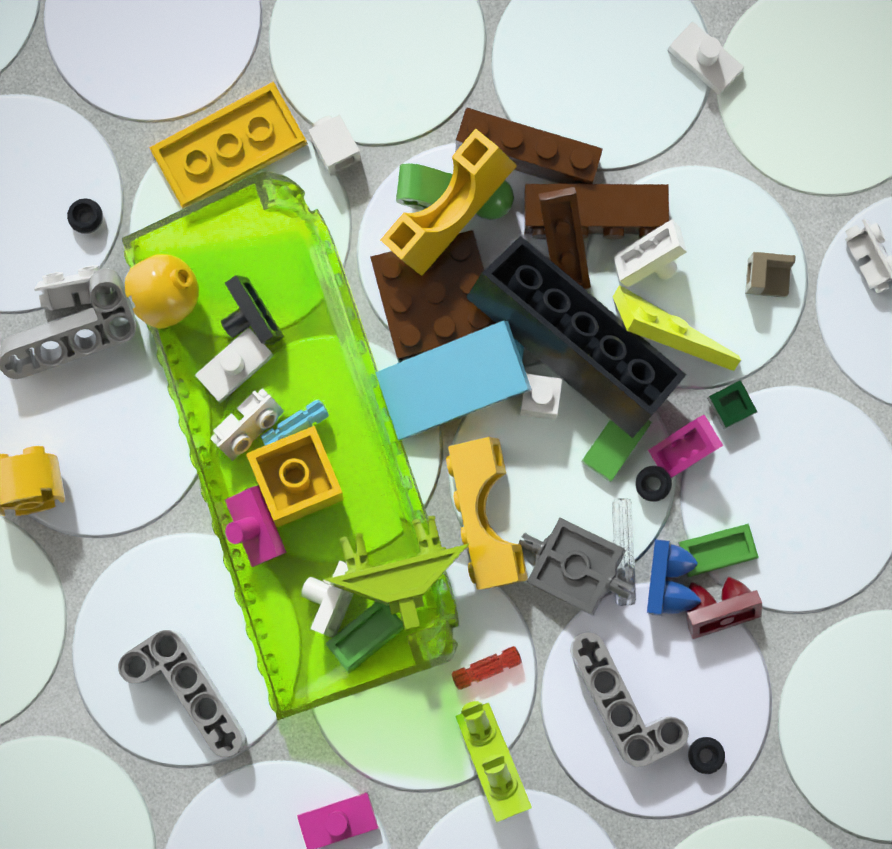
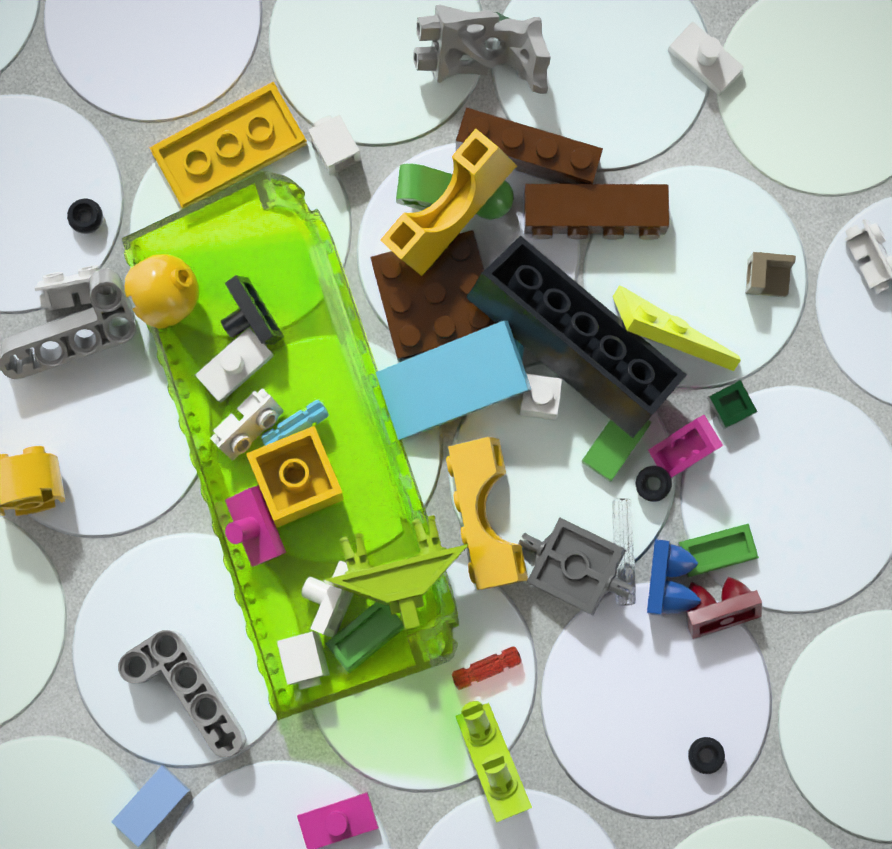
(150, 805): none -> light blue tile
(303, 660): none -> white brick
(465, 33): none -> light grey hips
(565, 233): reddish brown plate -> none
(619, 695): light grey beam -> none
(651, 254): white tile -> none

